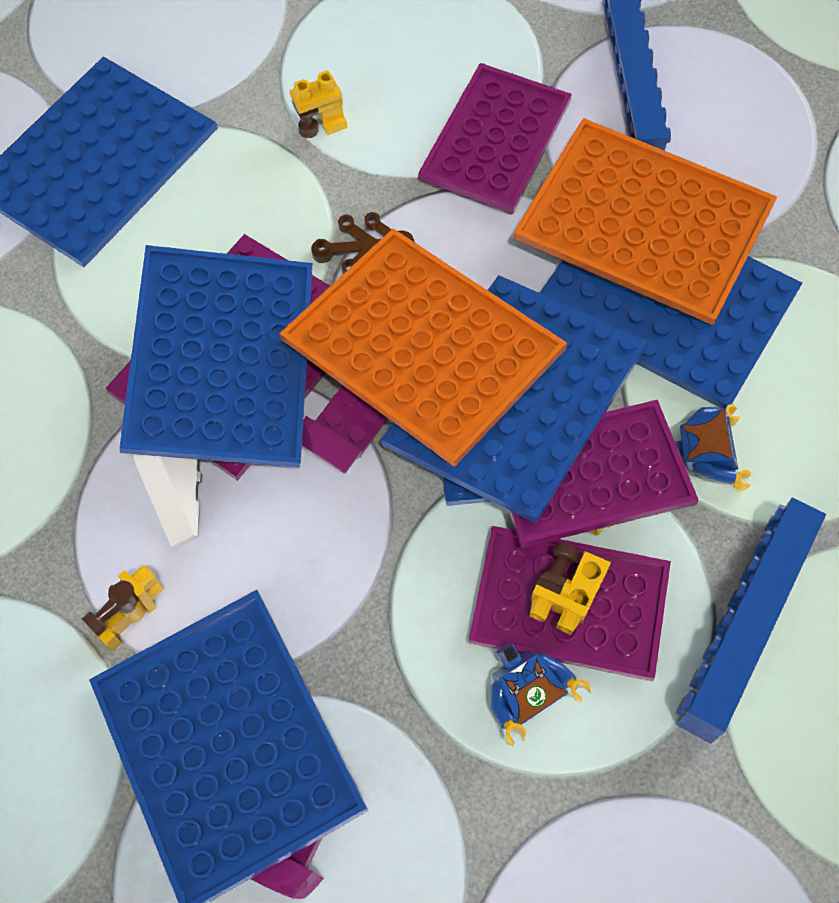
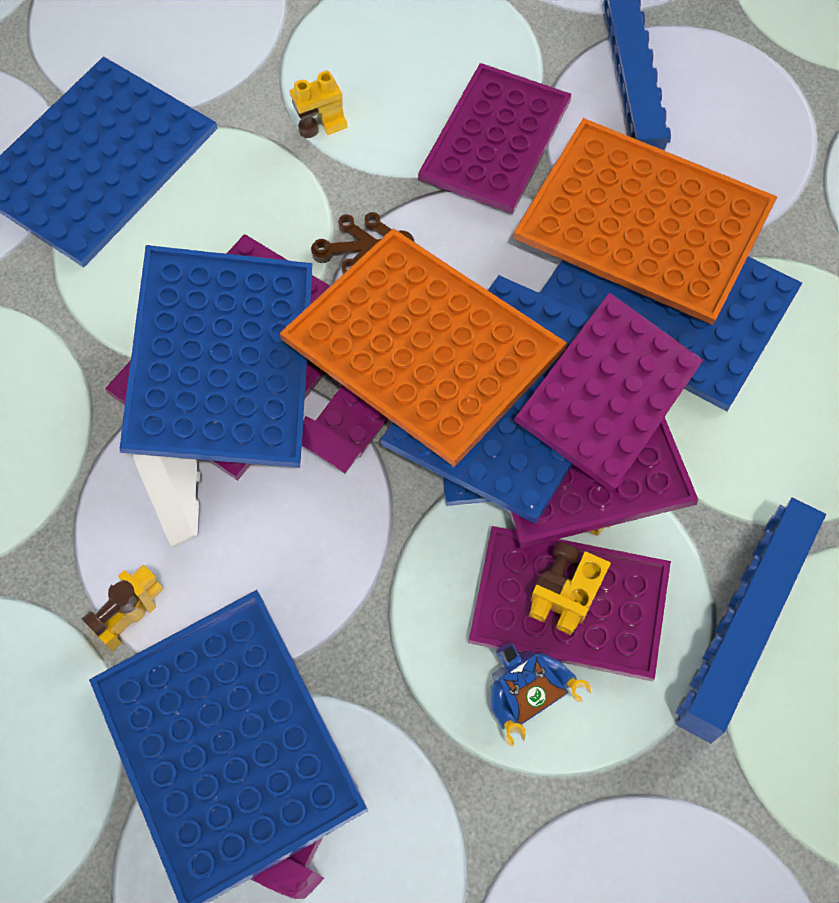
(609, 392): none -> magenta plate
(710, 446): torso -> none

